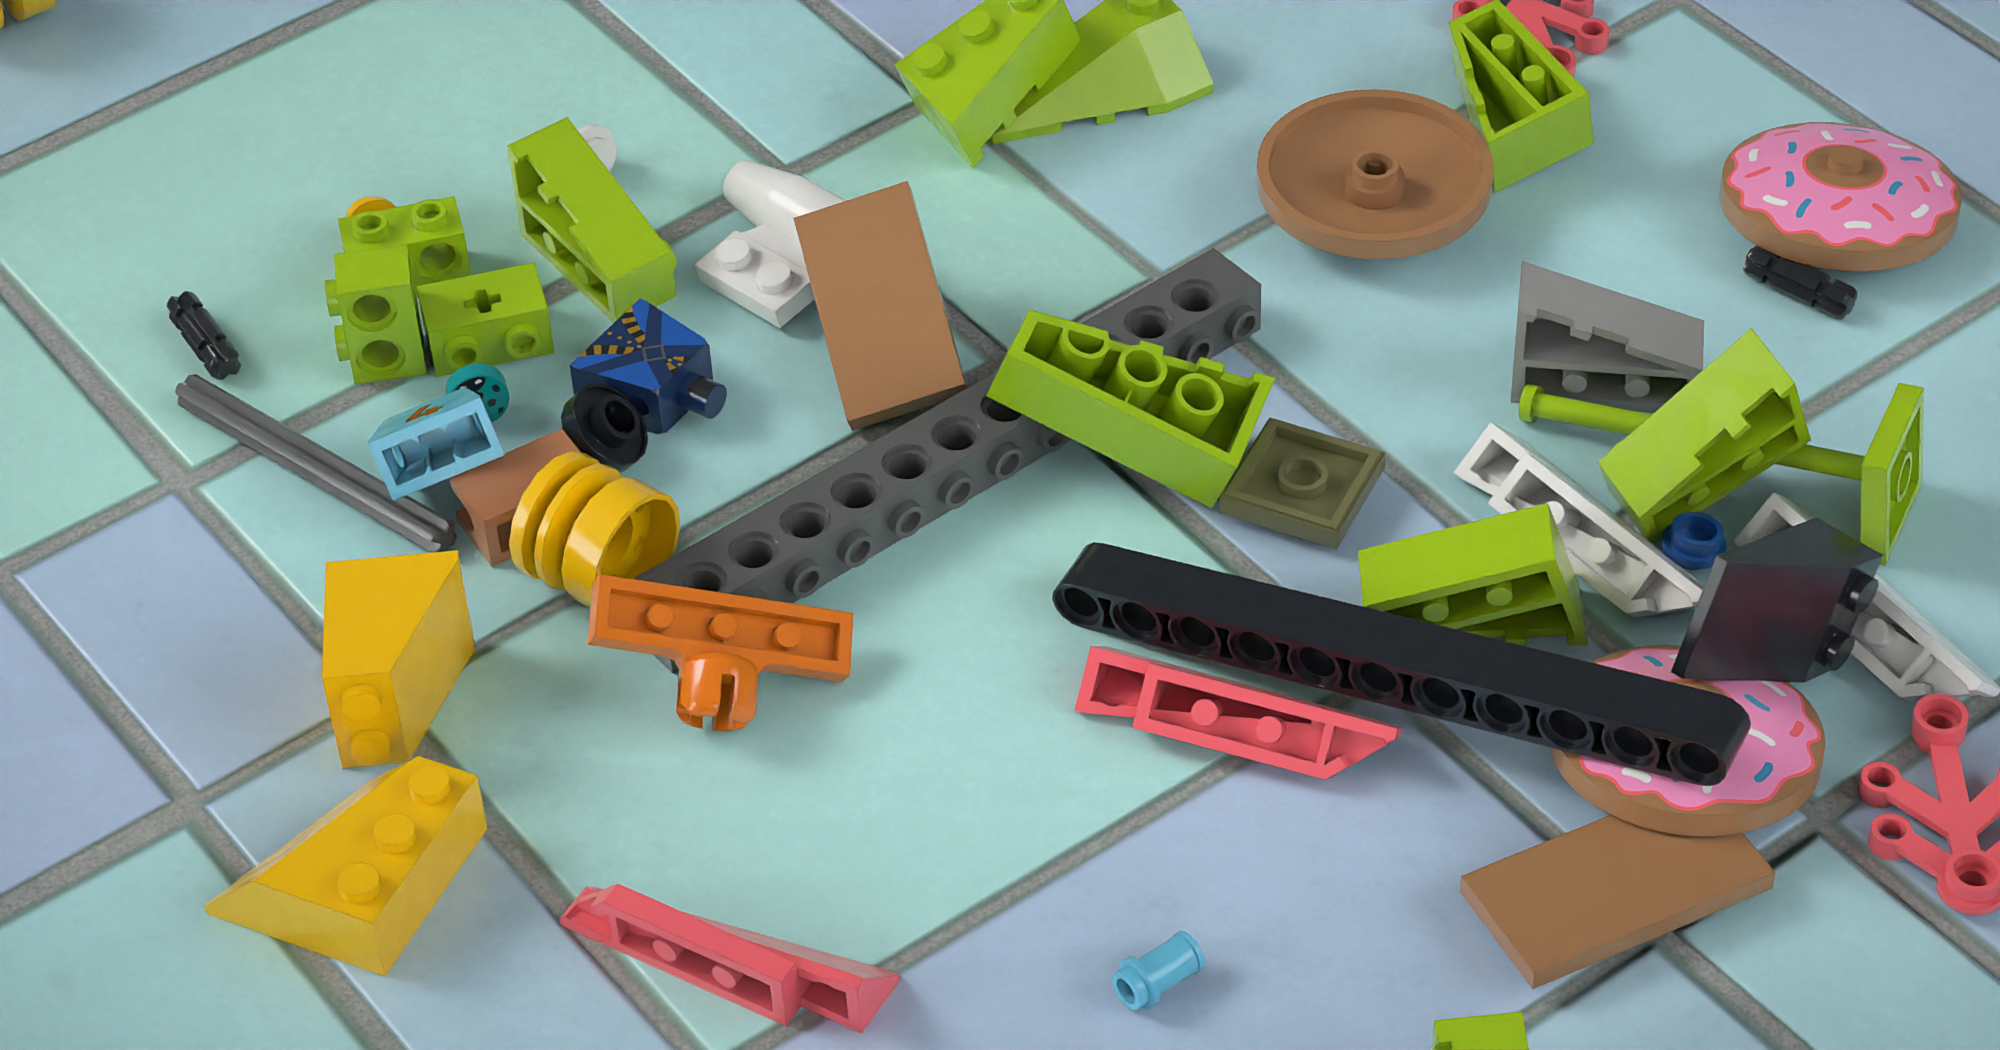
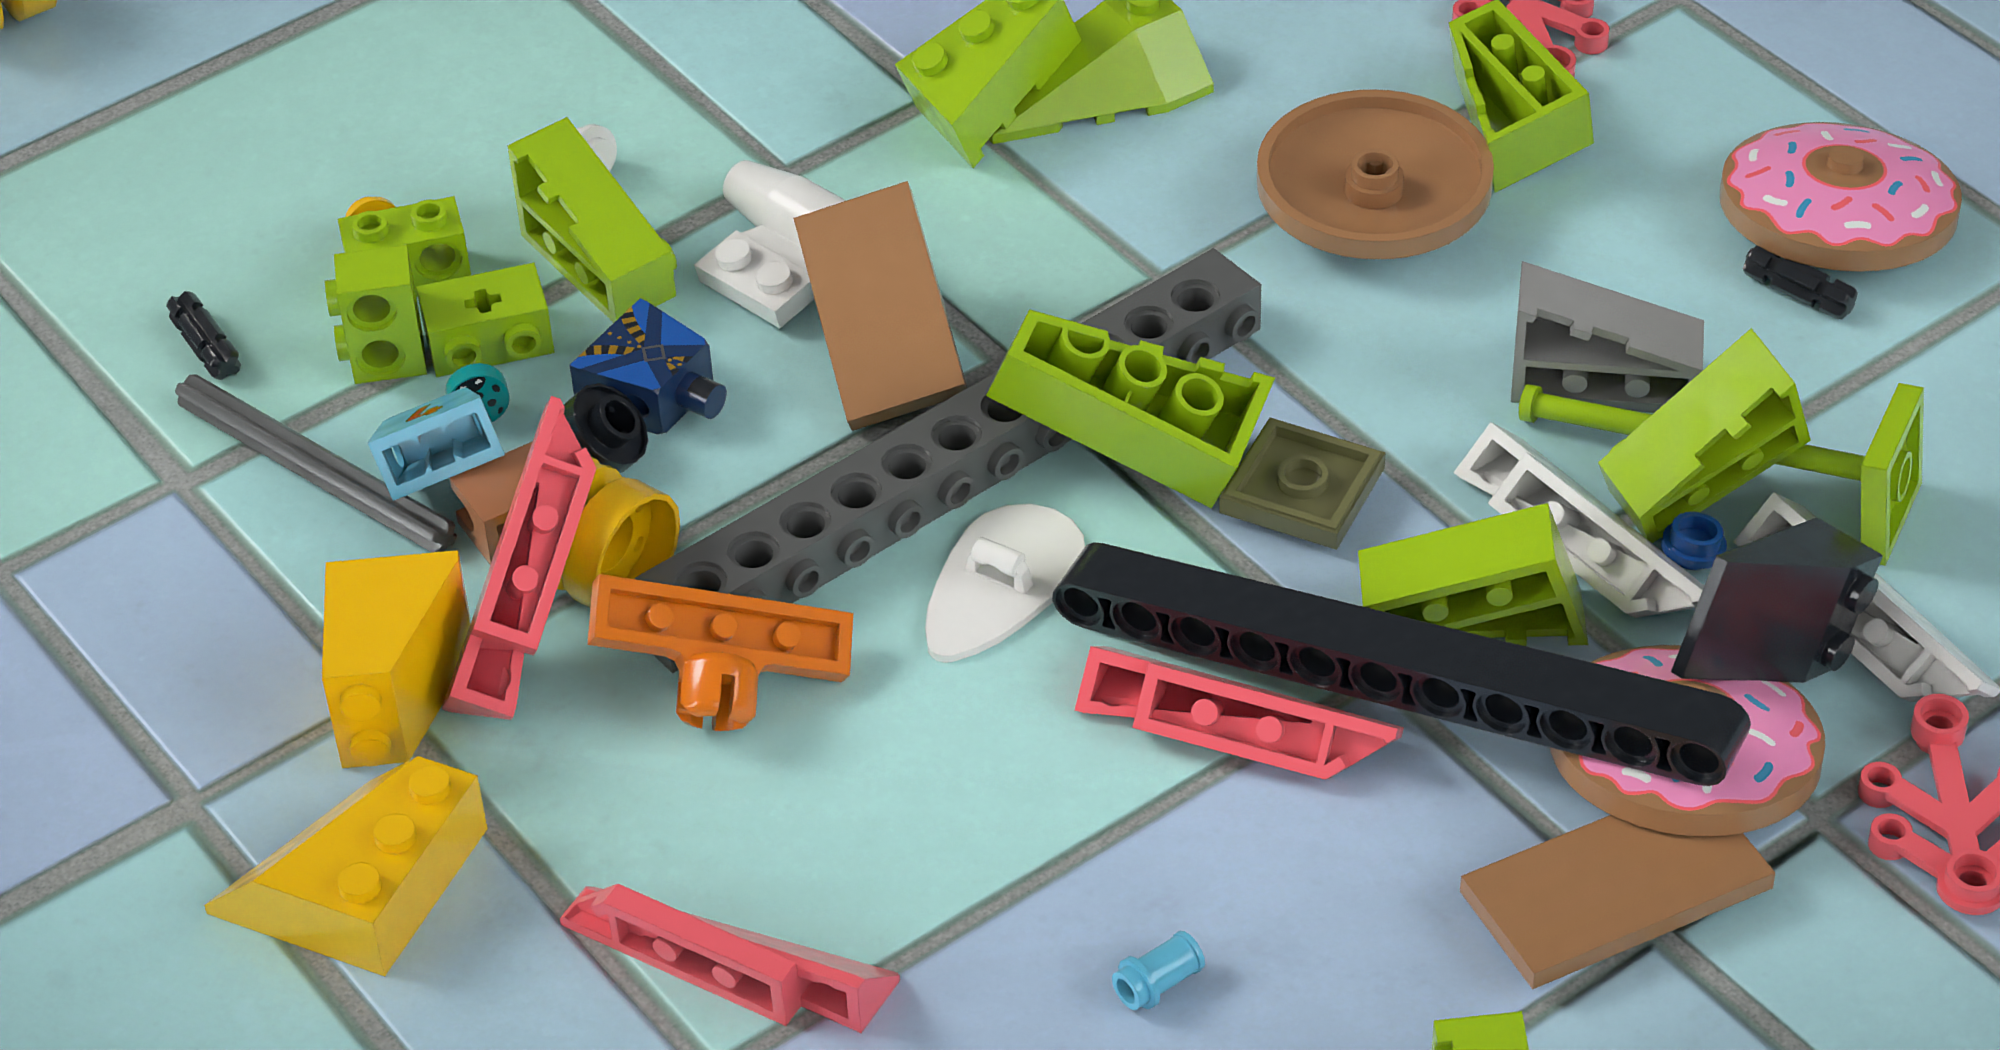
(523, 570): none -> coral wedge
(999, 578): none -> white shield

